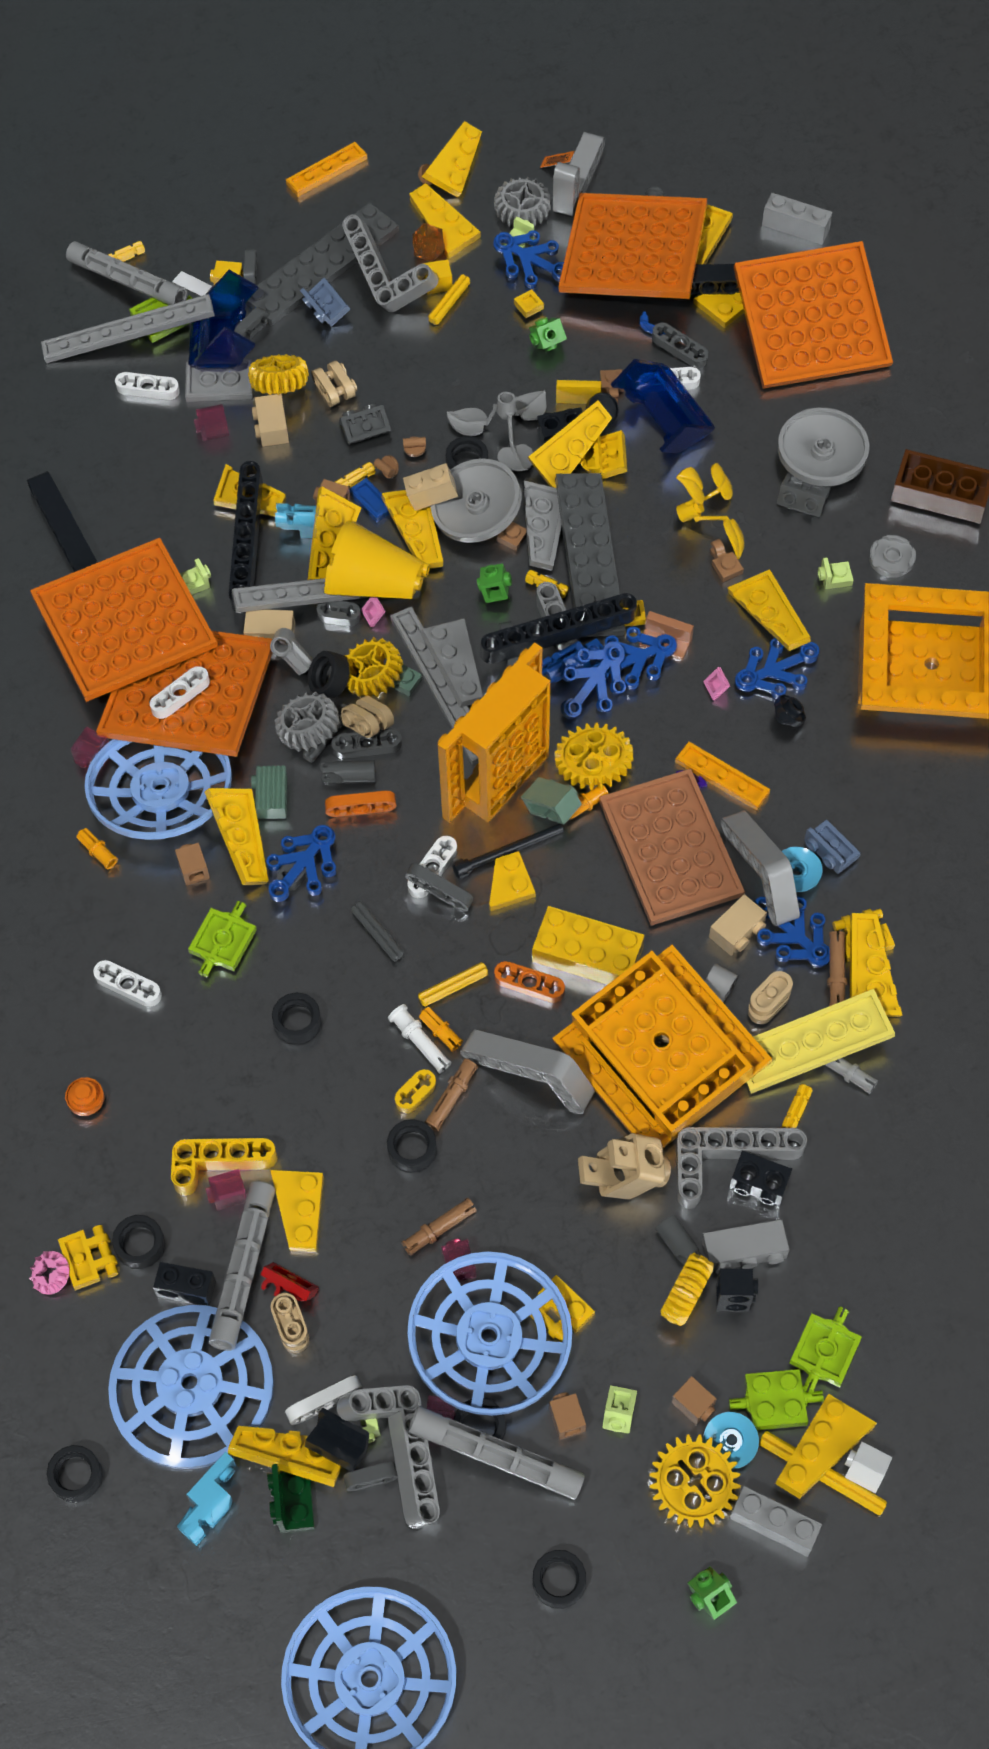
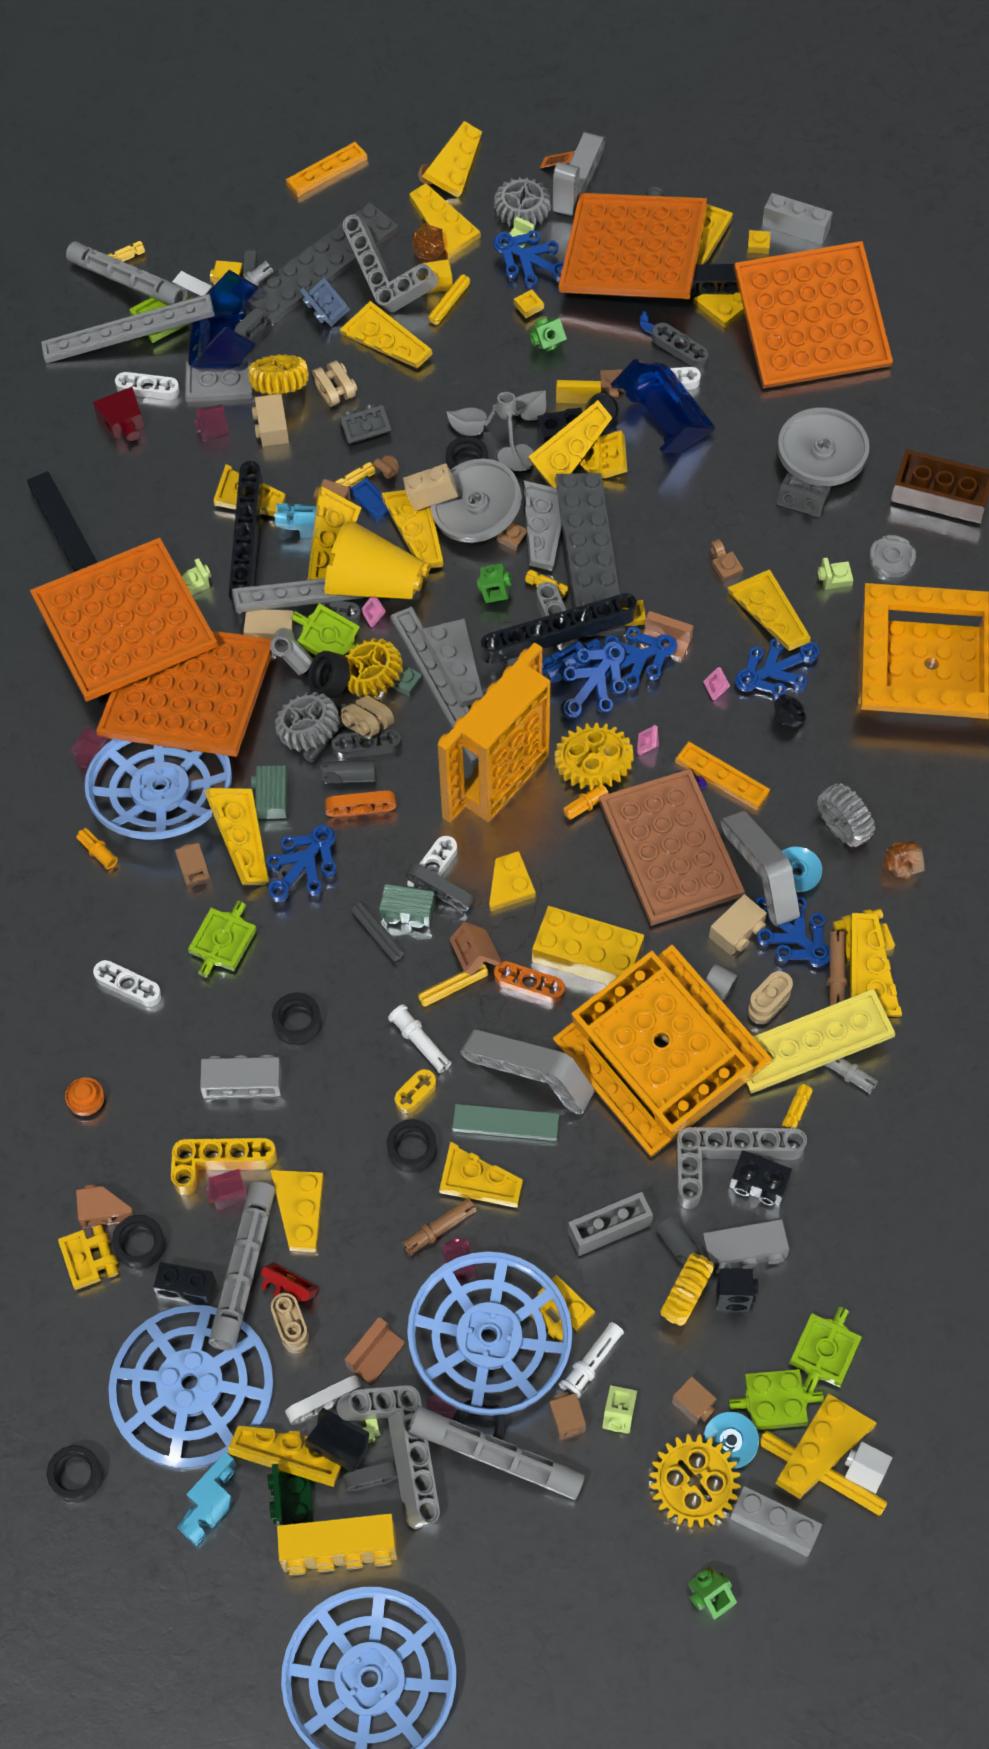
(56, 1279): bright pink gear -> none
(100, 1207): none -> nougat slope
(120, 414): none -> dark red torso
(176, 702): white beam -> none
(240, 1076): none -> light grey brick
(258, 274): none -> light grey pin
(326, 631): none -> lime plate
(337, 1543): none -> yellow brick
(374, 1352): none -> nougat panel
(381, 332): none -> yellow wing
(407, 905): none -> sand green brick
(414, 446): medium nougat plate -> none
(440, 1029): light orange axle -> none
(456, 1086): medium nougat pin -> none
(464, 867): black piece -> none
(473, 947): none -> nougat panel
(474, 1179): none -> yellow wing
(505, 1122): none -> sand green tile
(551, 800): sand green piece -> none
(569, 1559): black tyre -> none
(584, 1370): none -> white pin
(610, 1223): none -> light grey brick
(639, 1159): tan piece -> none
(648, 740): none -> bright pink slope
(693, 508): yellow plant -> none
(758, 242): none -> yellow plate
(831, 846): sand blue bracket -> none
(846, 814): none -> light grey gear
(904, 859): none -> clear orange brick

